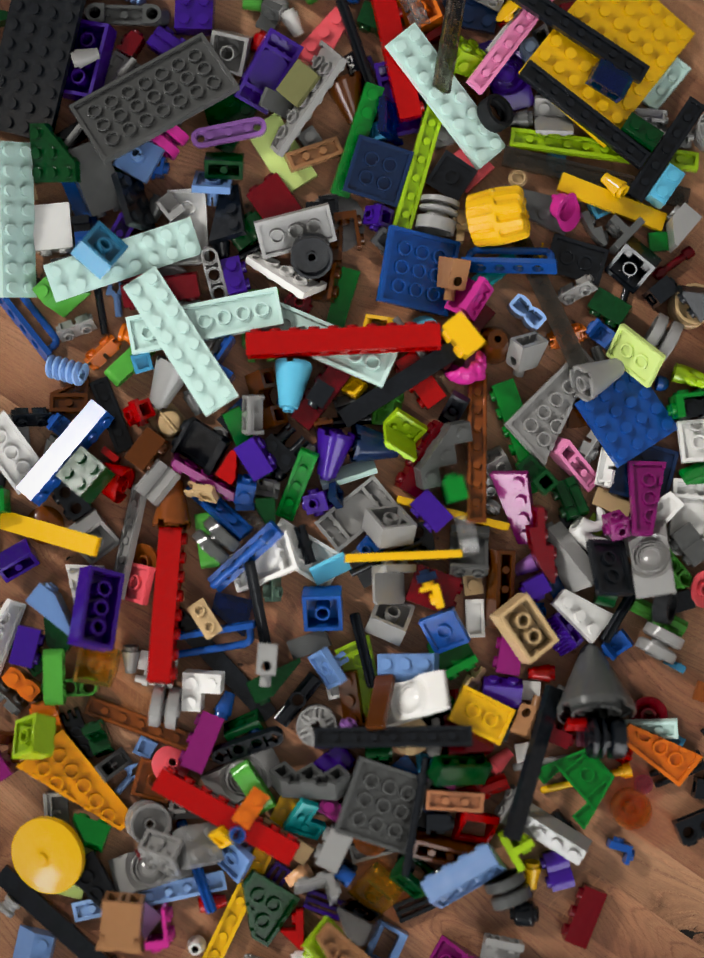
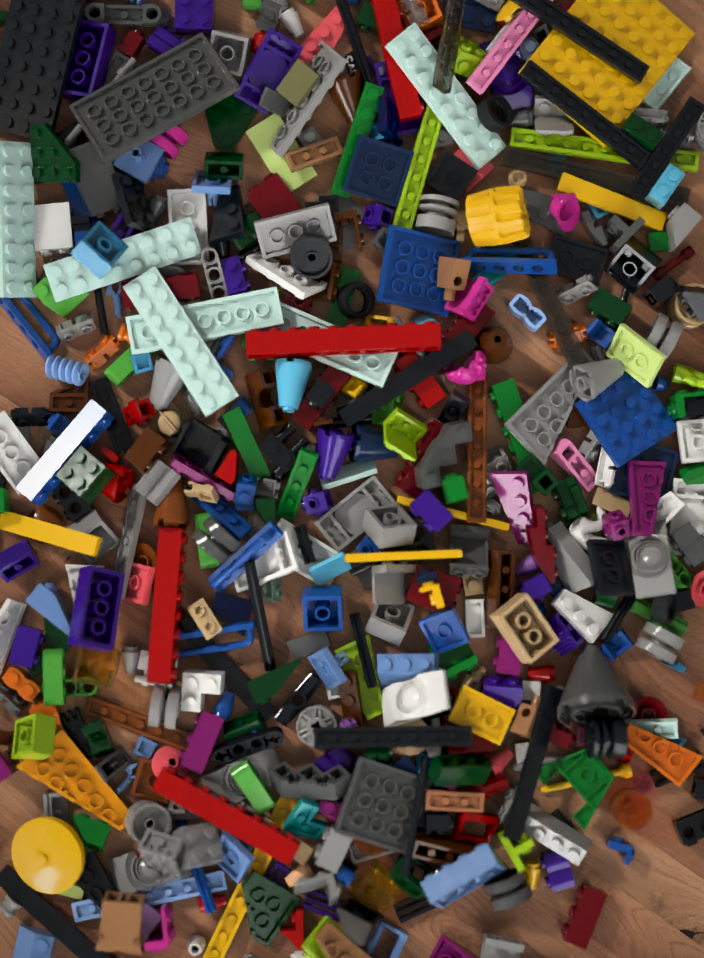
(83, 57): light grey cone -> none
(169, 206): light grey panel -> none
(220, 837): yellow tile -> none
(228, 132): medium lavender plate -> none
(240, 835): blue hinge -> none
(250, 808): orange plate -> none
(252, 414): light grey hinge -> none
(256, 457): dark purple brick -> none
(268, 653): light grey torso -> none
(335, 495): dark blue plate -> none
(369, 300): none -> black tyre
(380, 702): reddish brown tile -> none
(462, 336): yellow brick -> none
(467, 536): clear slope -> none
(525, 352): light grey torso -> none
(525, 914): black head -> none
(575, 724): red tile -> none
(609, 80): clear blue brick -> none
(616, 186): yellow cone -> none

